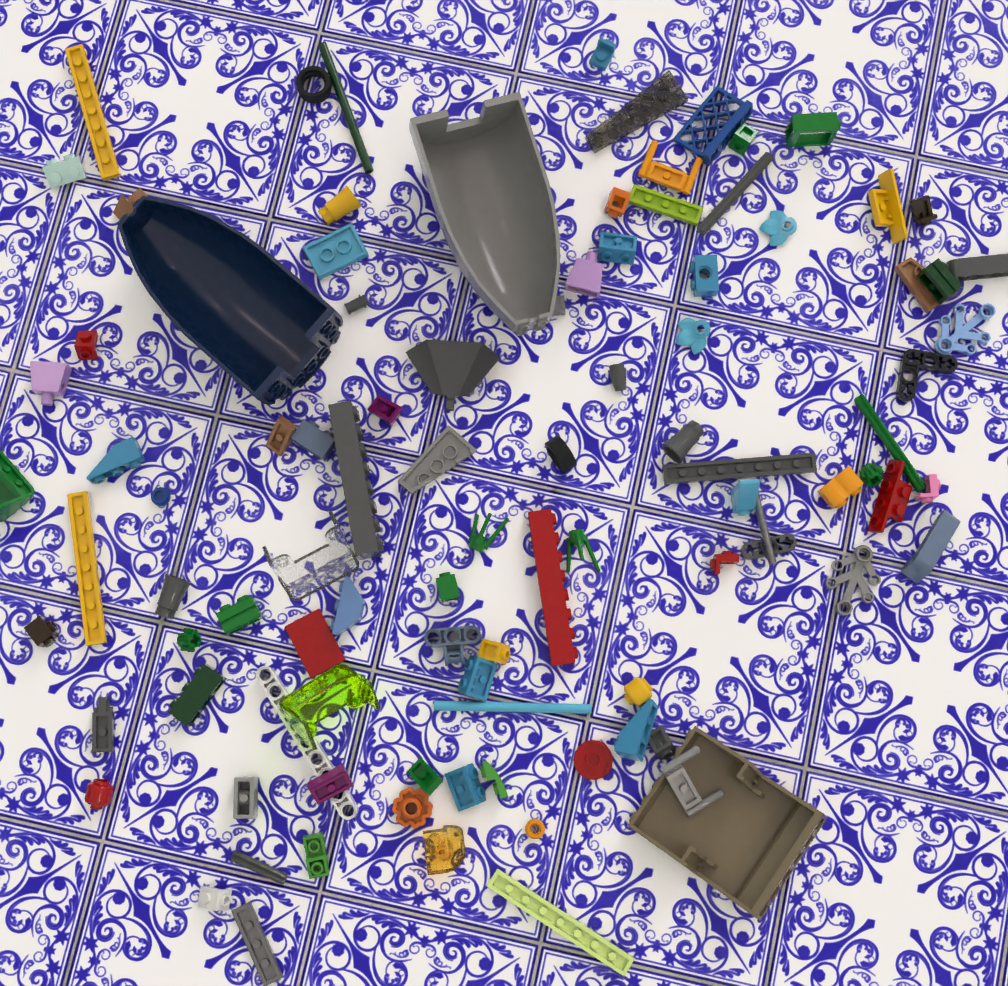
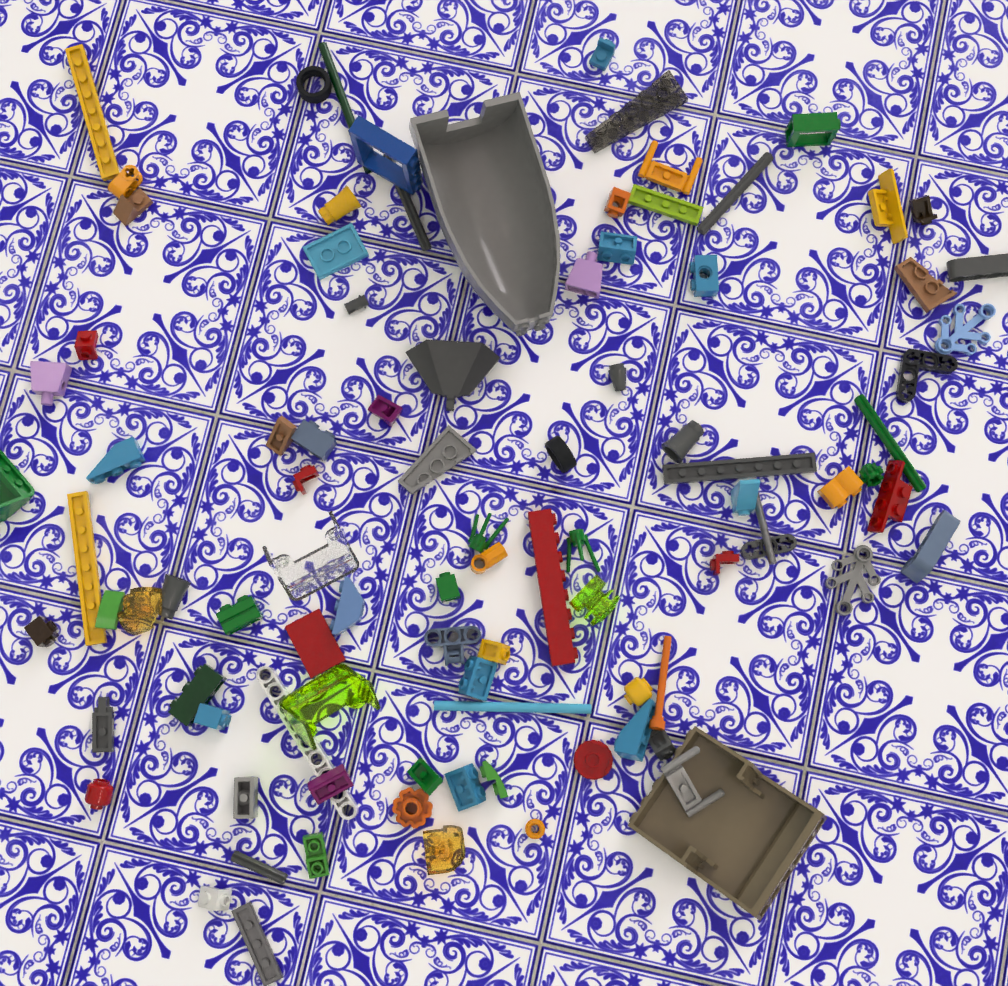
(64, 171): light aqua bracket -> none
(109, 607): none -> bright green slope
(124, 182): none -> light orange piece
(140, 609): none -> clear yellow brick
(160, 496): blue plate -> none
(189, 640): green gear -> none
(212, 716): none -> dark azure brick
(230, 297): dark blue panel -> none
(306, 473): none -> red bracket
(355, 480): dark grey brick -> none
(367, 136): none -> blue window
(413, 216): none -> dark grey axle
(489, 557): none -> light orange piece
(559, 308): flat silver tile -> none
(560, 922): yellowish green plate -> none
(595, 600): none -> clear neon green wheel
(657, 721): none -> orange piece
(691, 336): medium azure plate -> none
(723, 136): blue fence -> none
(742, 138): green bracket -> none
(776, 228): medium azure plate -> none
(931, 491): bright pink bracket -> none
(939, 281): dark green brick -> none

